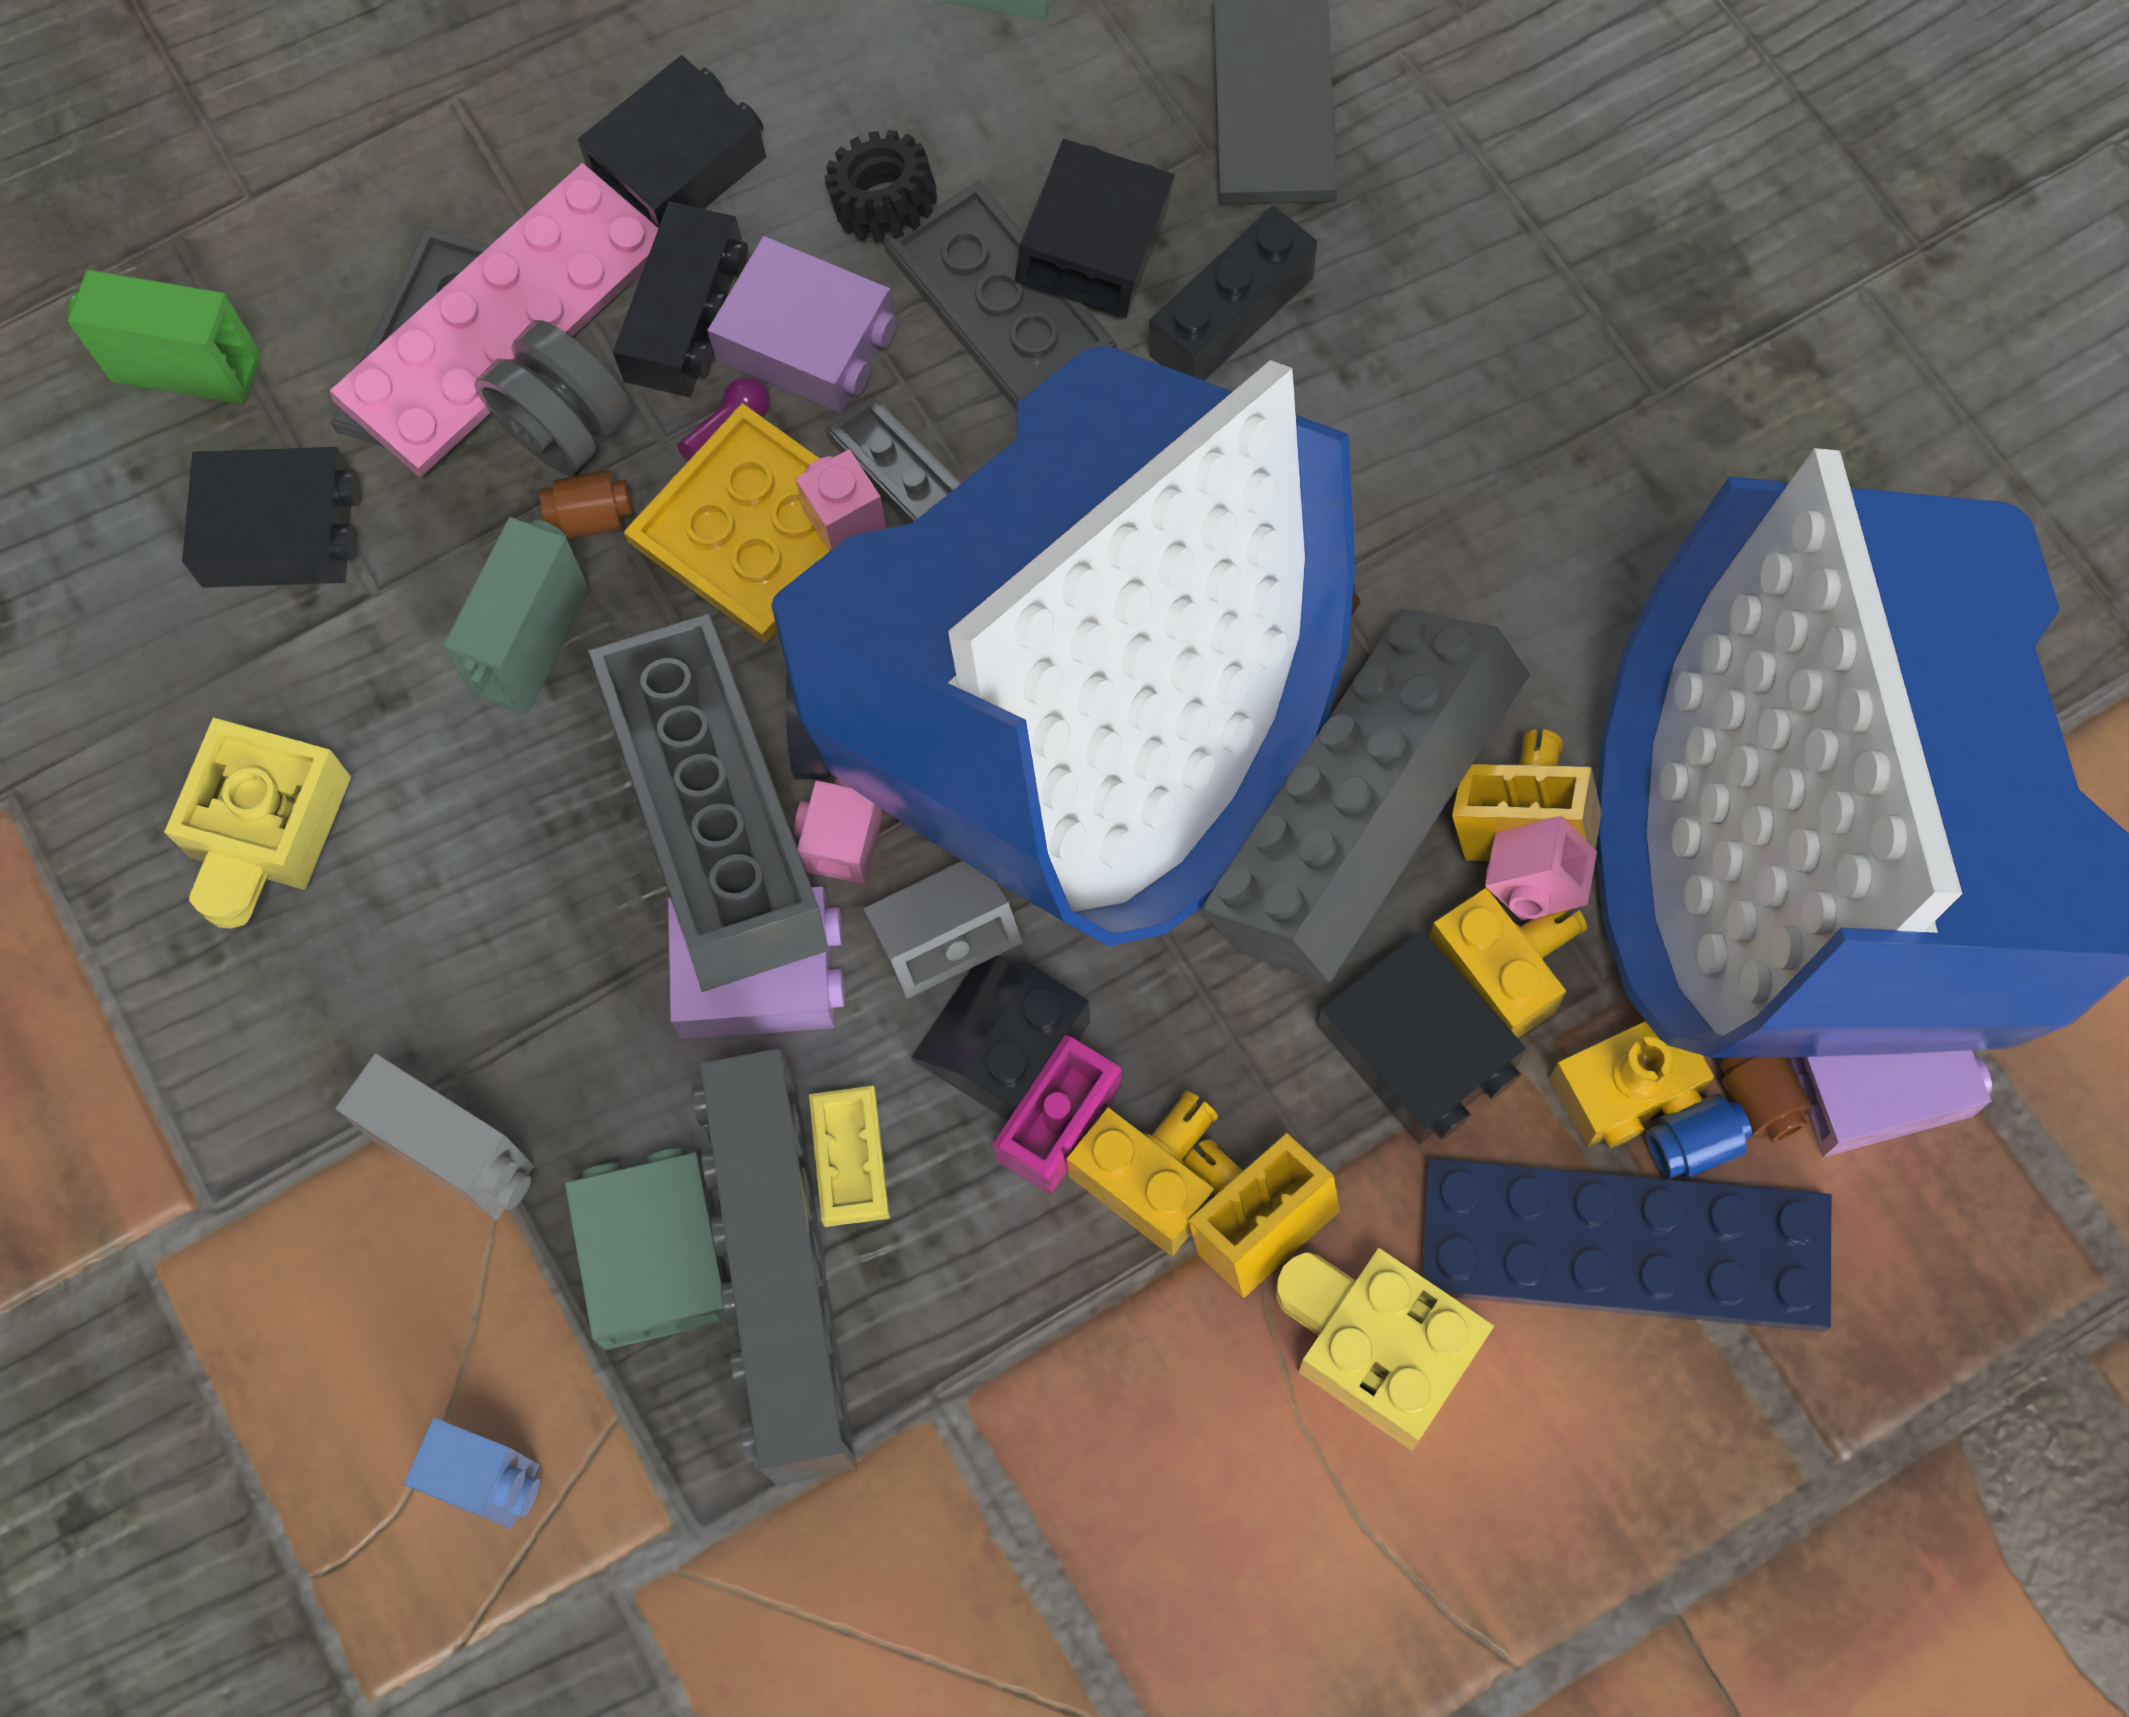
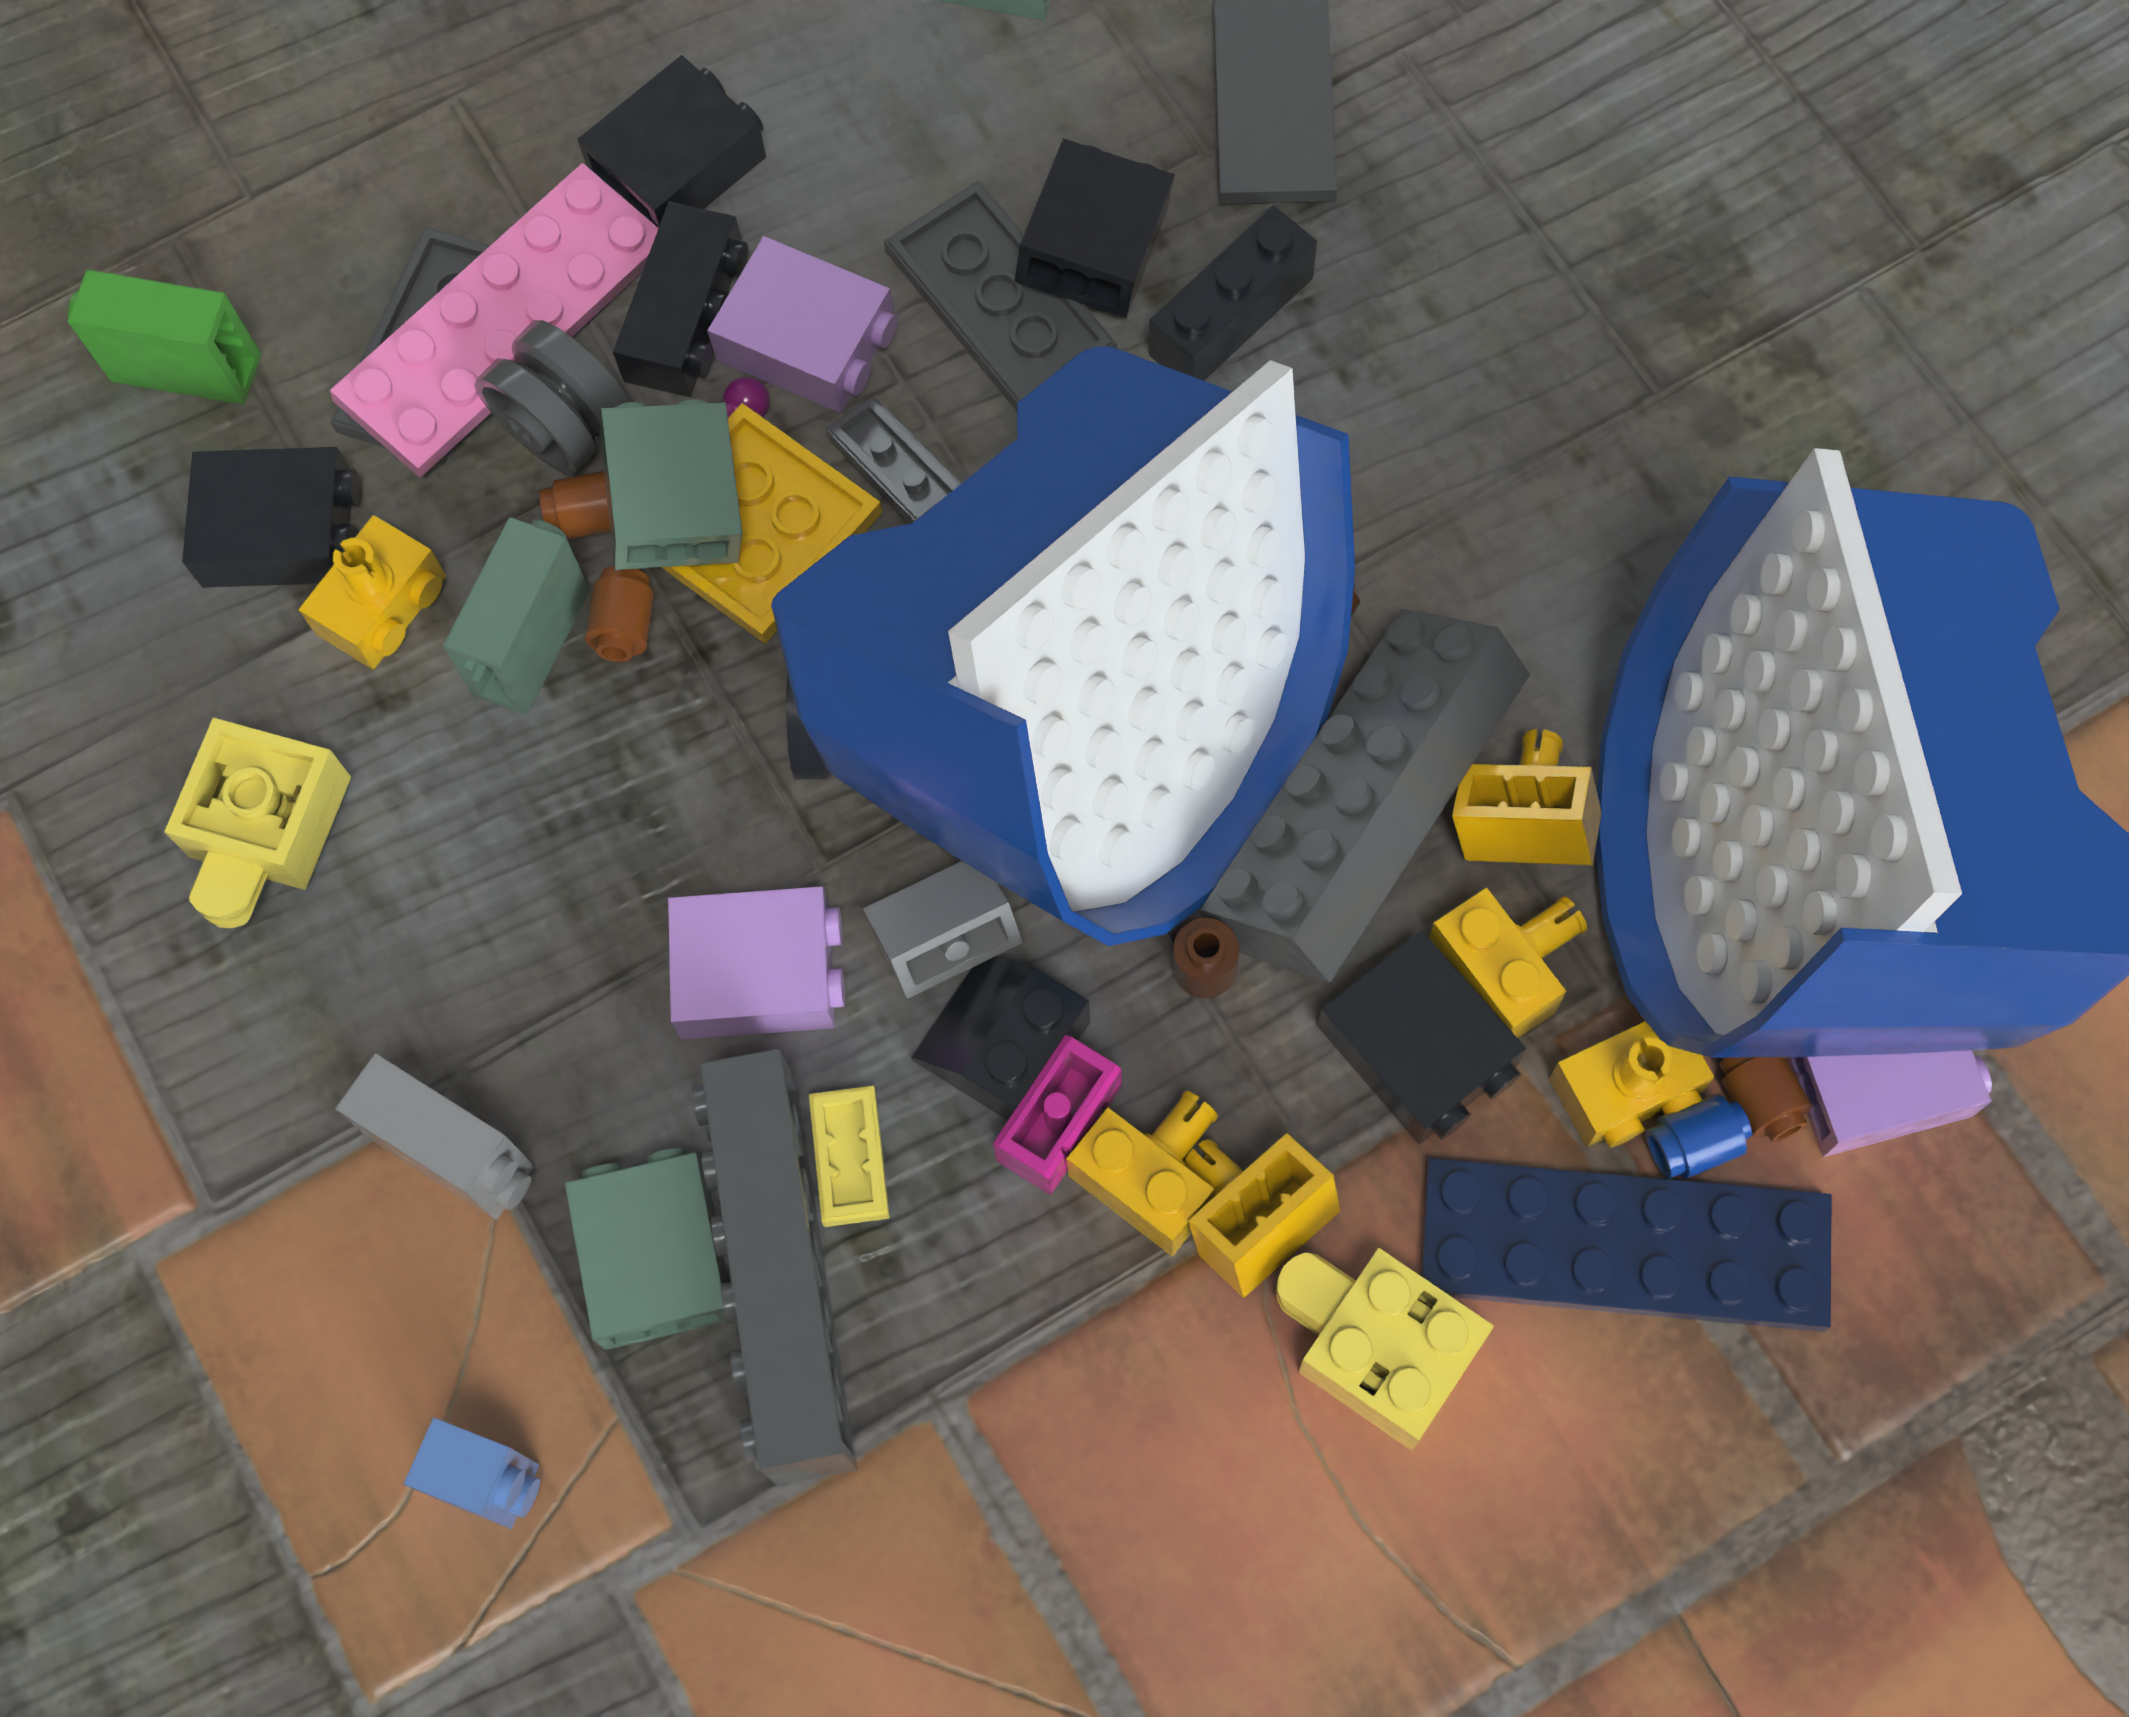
(373, 592): none -> yellow brick
(619, 614): none -> dark orange brick
(670, 485): none -> sand green brick
(708, 803): dark grey brick -> none
(837, 832): bright pink brick -> none
(840, 499): bright pink brick -> none
(875, 163): black tyre -> none
(1201, 975): none -> reddish brown brick
(1541, 868): bright pink brick -> none

